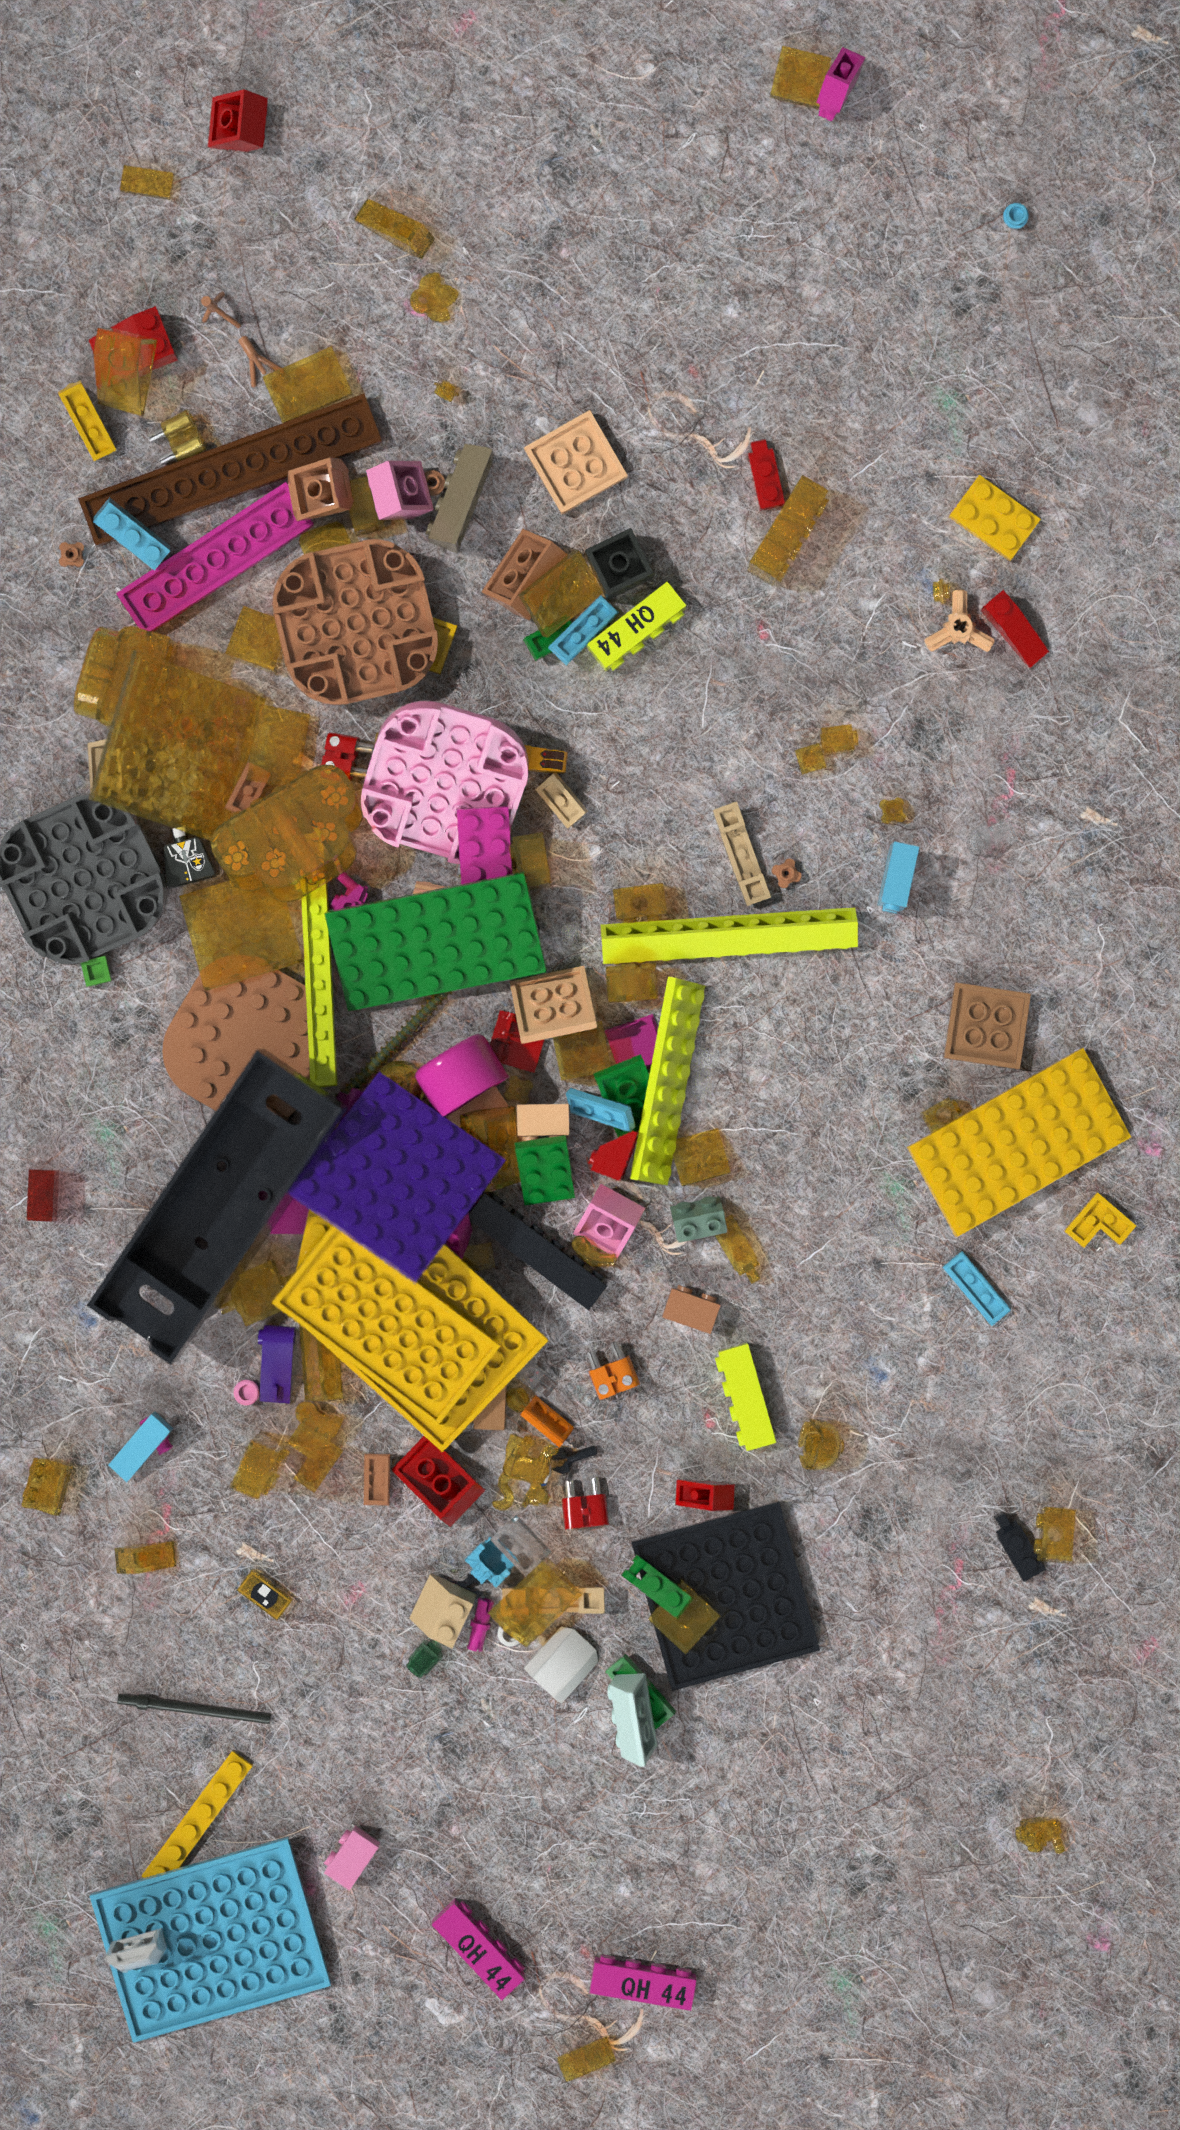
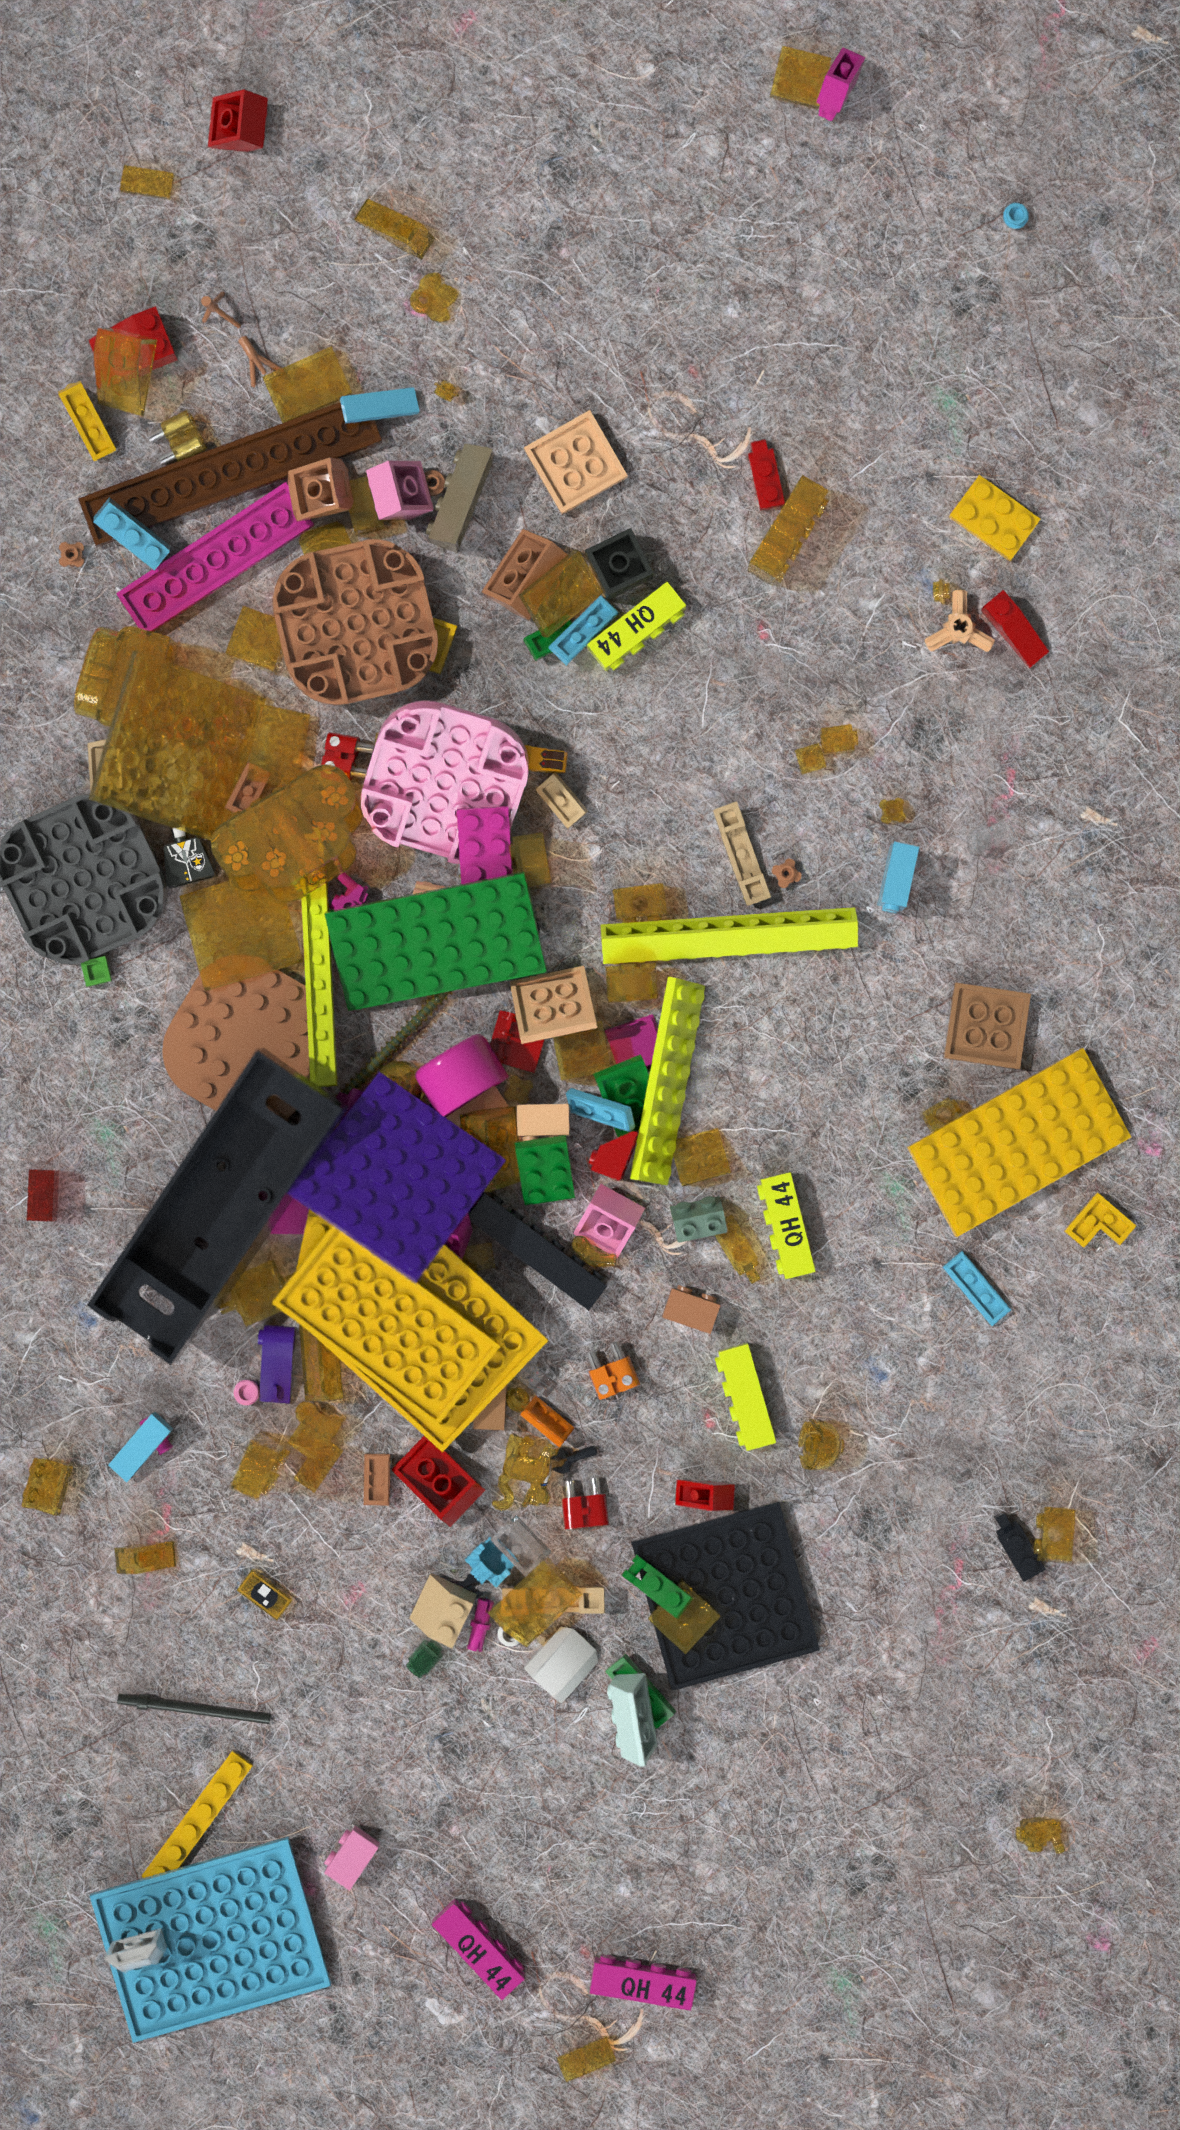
(379, 405): none -> medium azure tile
(787, 1225): none -> neon yellow brick

